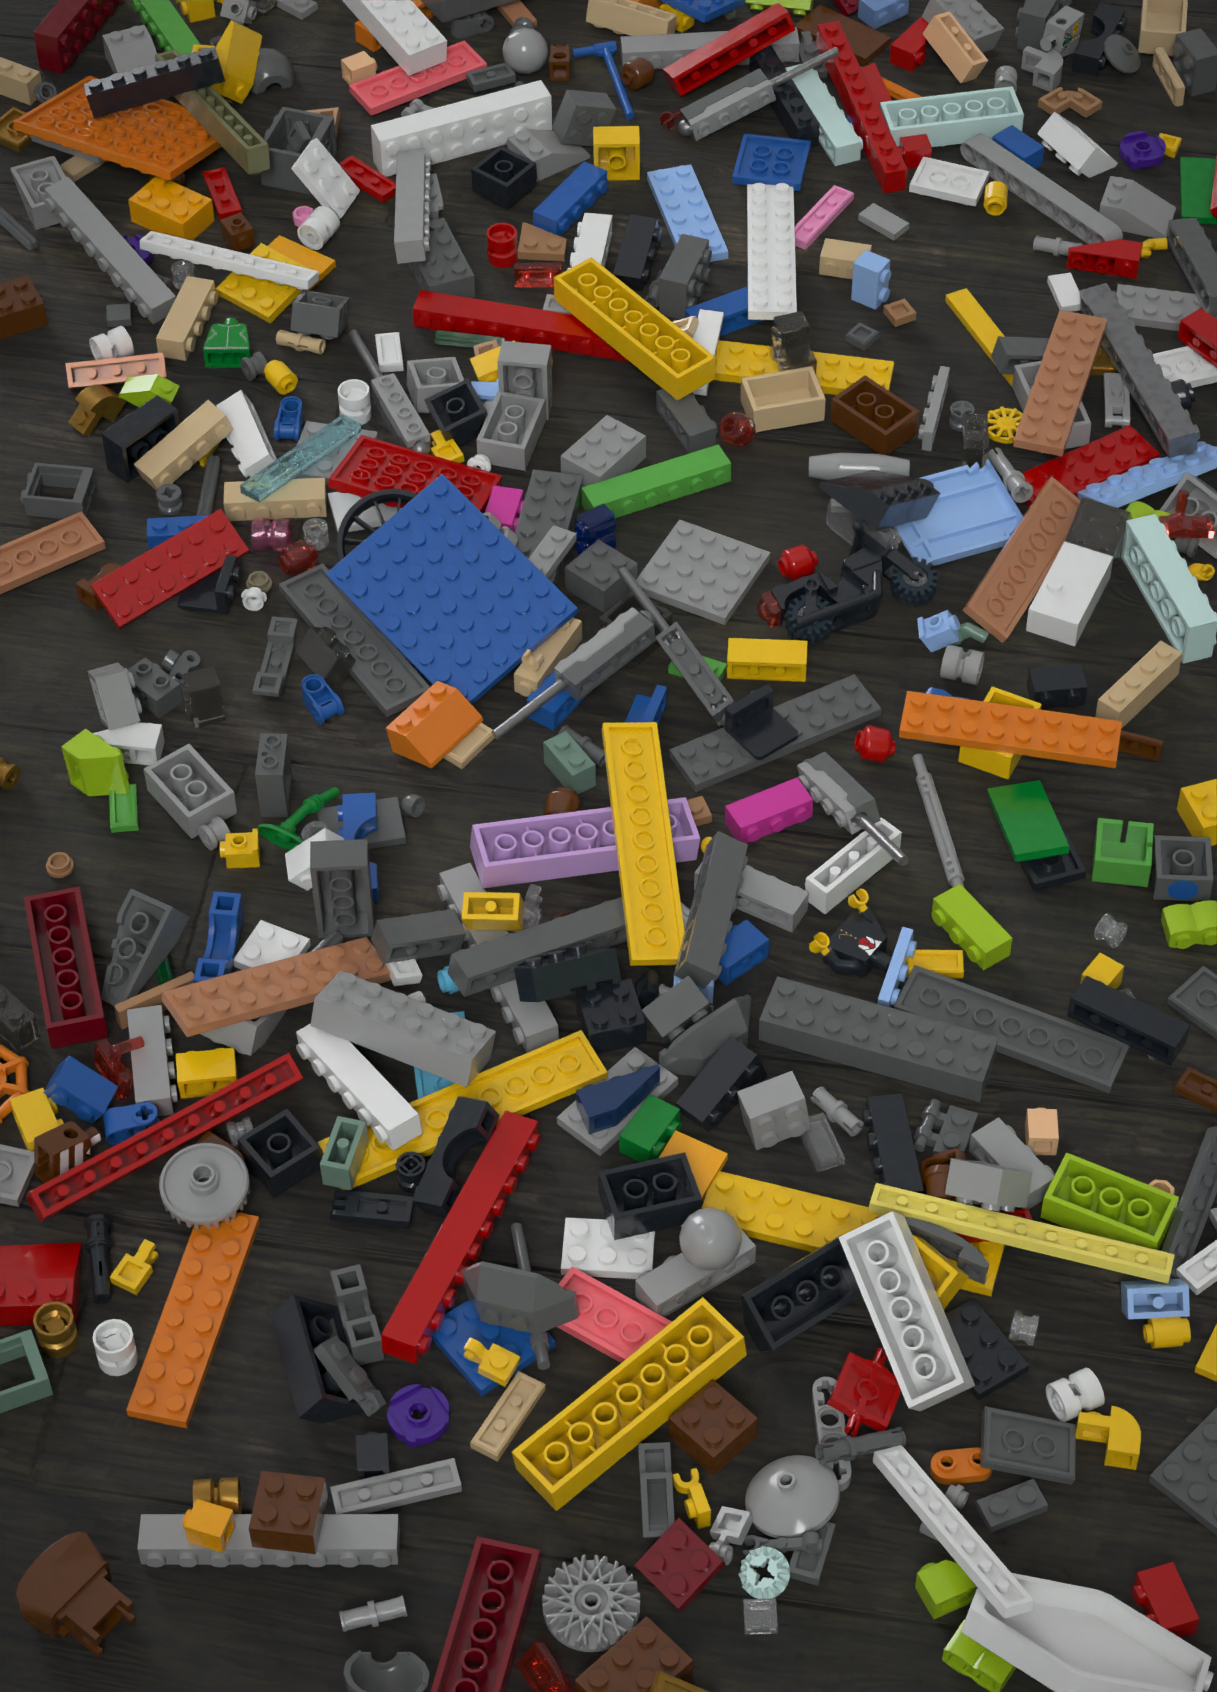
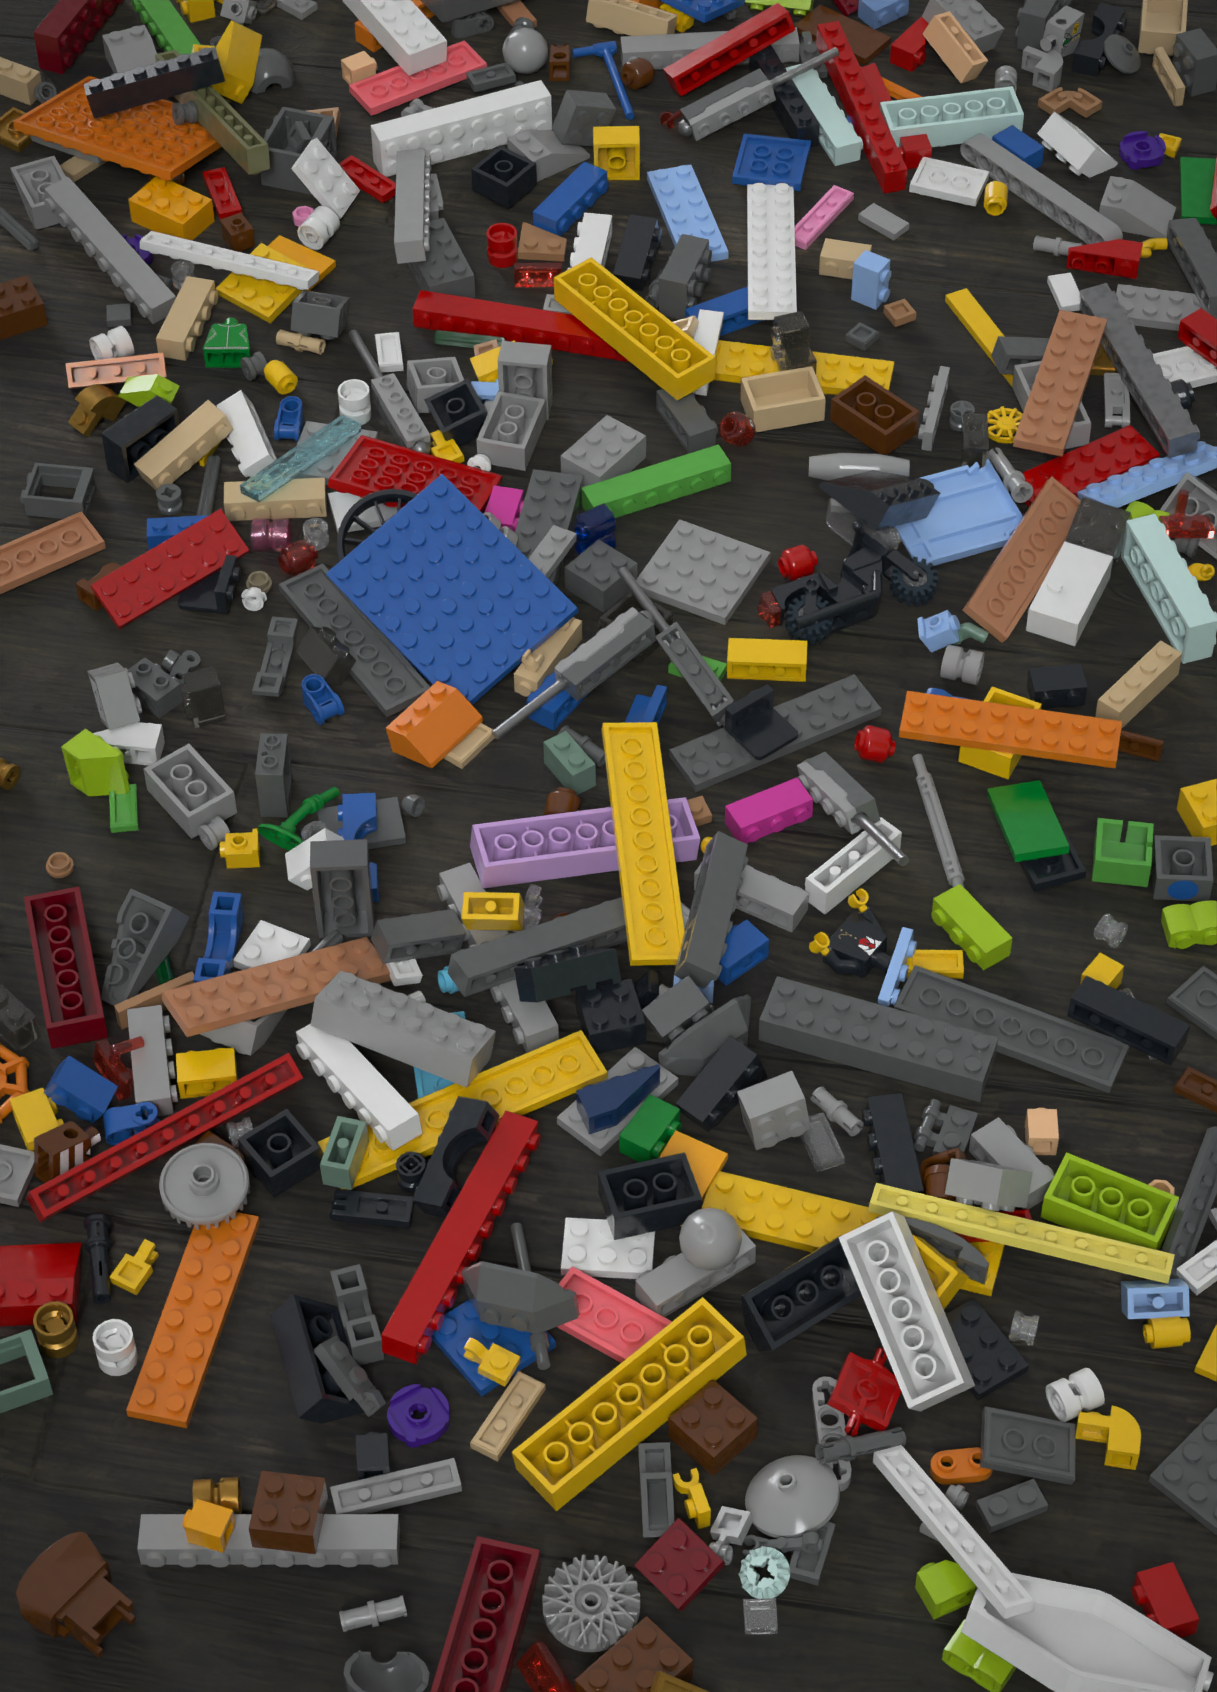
(184, 113): none -> dark grey wheel

